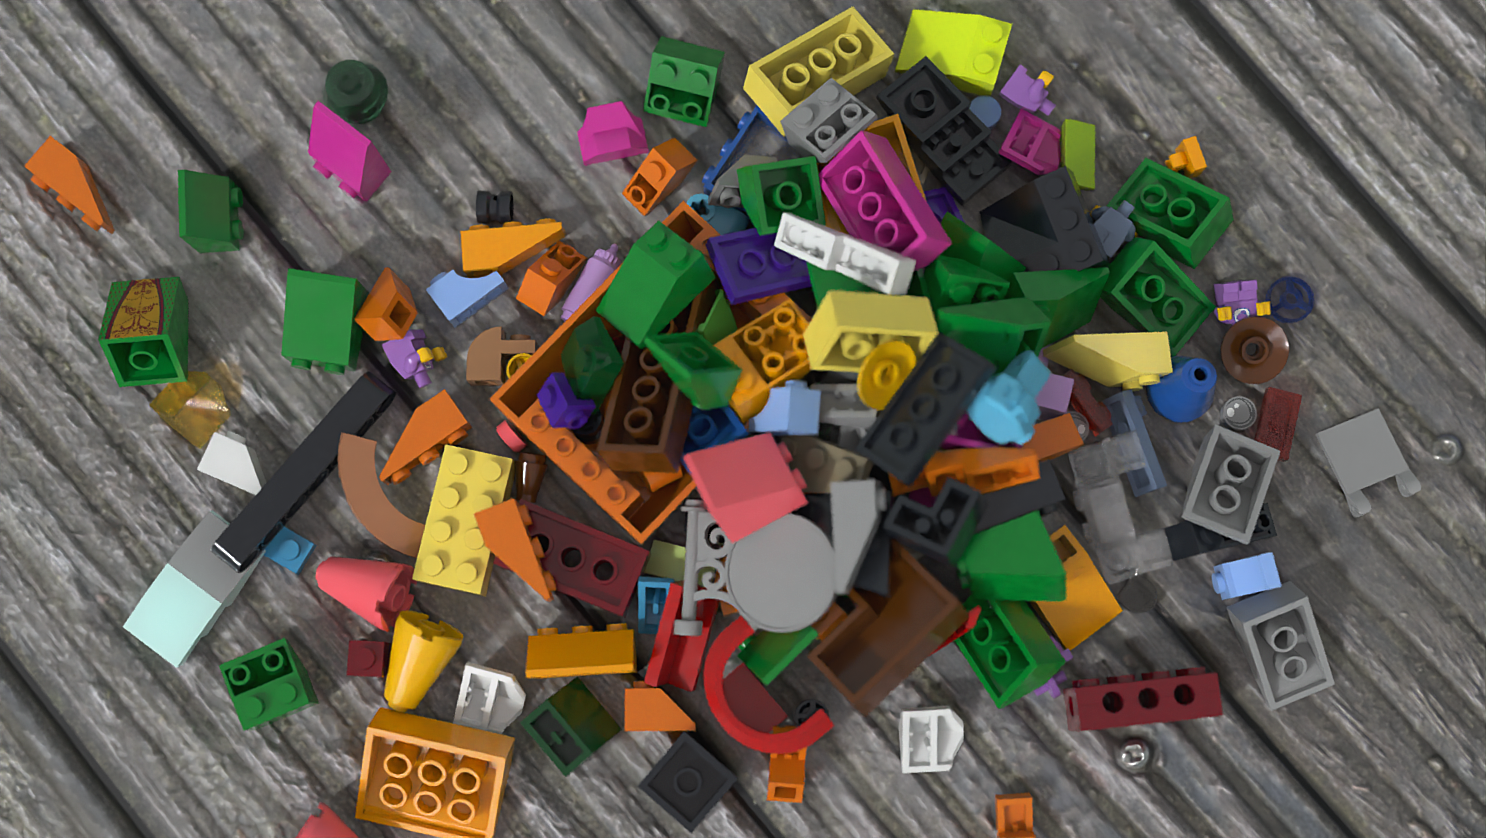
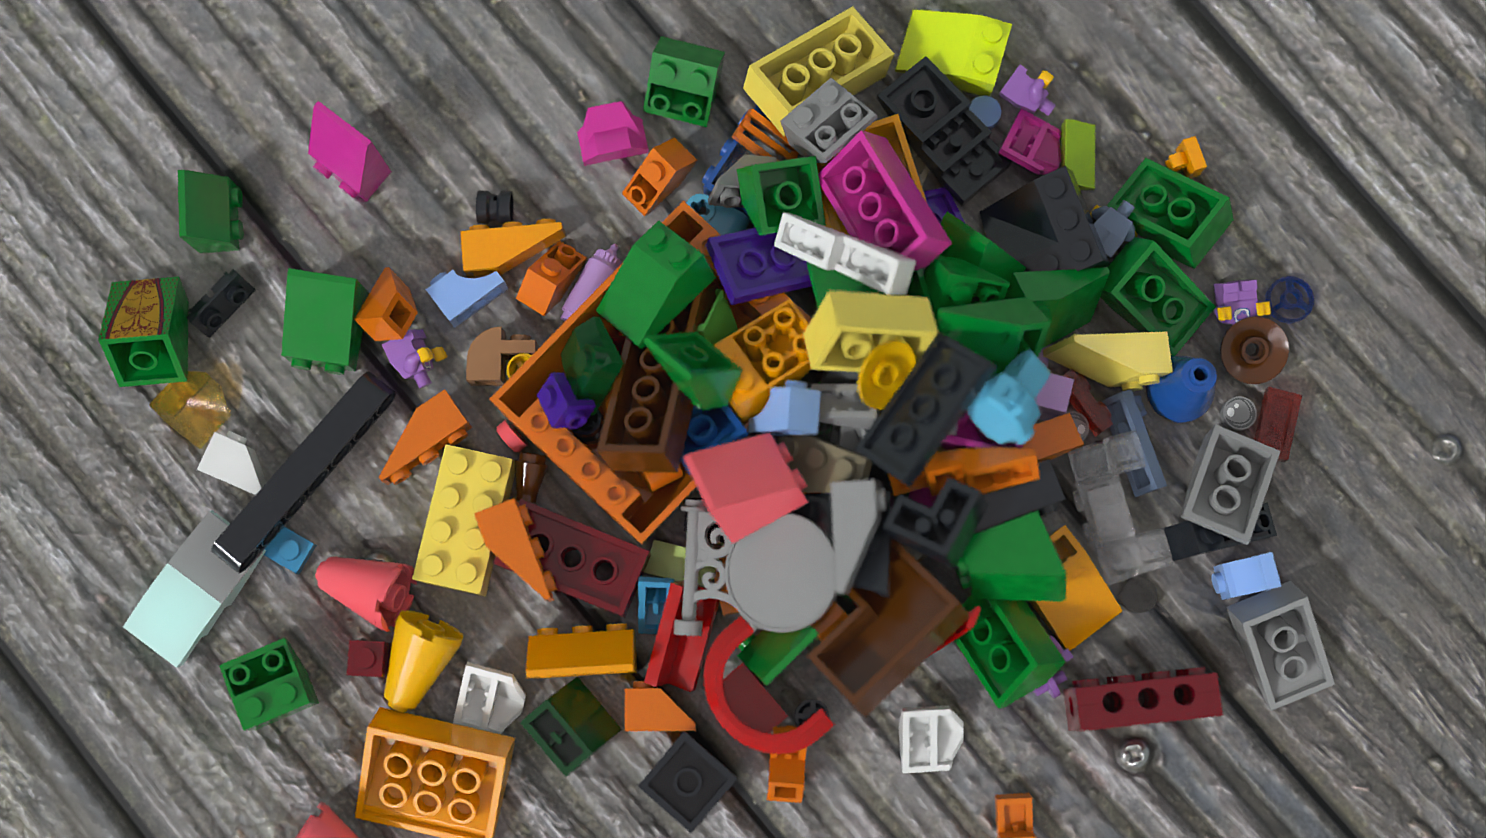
(71, 178): orange slope -> none
(213, 312): none -> black hinge
(355, 91): clear green cone -> none
(369, 502): nougat tile -> none
(768, 127): none -> orange tile
(1363, 455): light grey flag -> none

